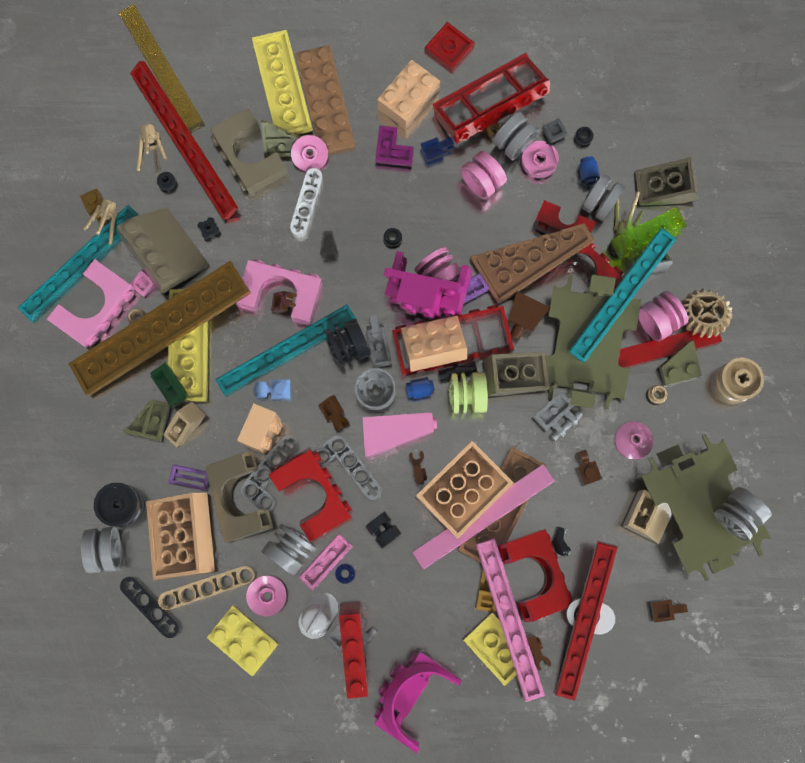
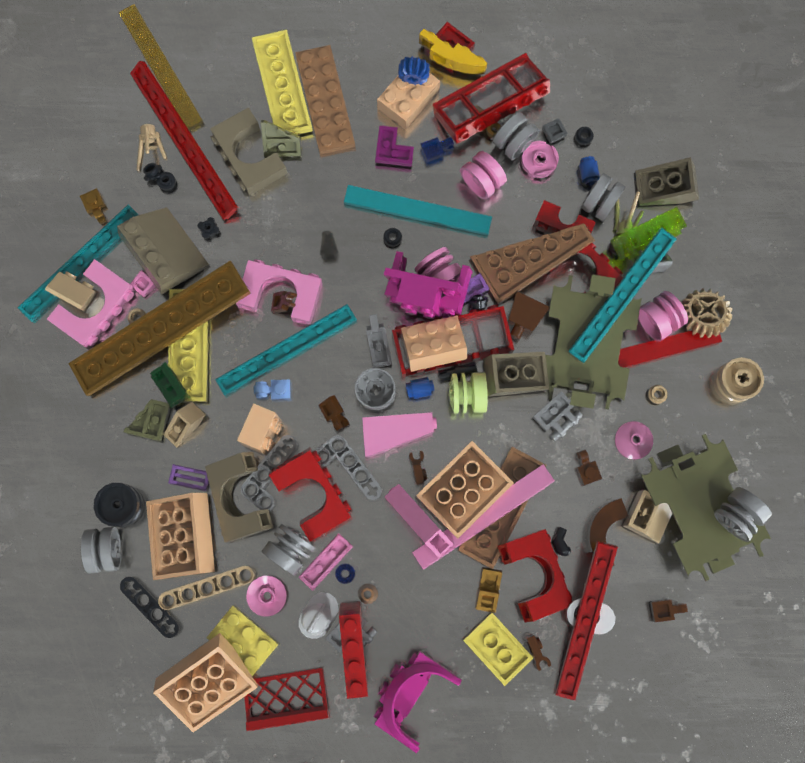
(68, 289): none -> tan slope
(106, 211): tan plant -> none
(152, 171): none -> black plate
(205, 683): none -> light nougat slope
(293, 716): none -> red fence
(304, 202): white beam -> none
(307, 161): bright pink dish -> none
(347, 343): black wheel -> none
(372, 589): none -> medium nougat cone
(388, 535): black wheel -> none
(413, 70): none -> blue gear
(417, 210): none -> teal tile
(418, 520): none -> bright pink slope
(456, 58): none -> yellow slope
(479, 301): none -> black plate
(510, 620): bright pink tile -> none
(602, 520): none -> reddish brown arch
(681, 365): olive wing -> none

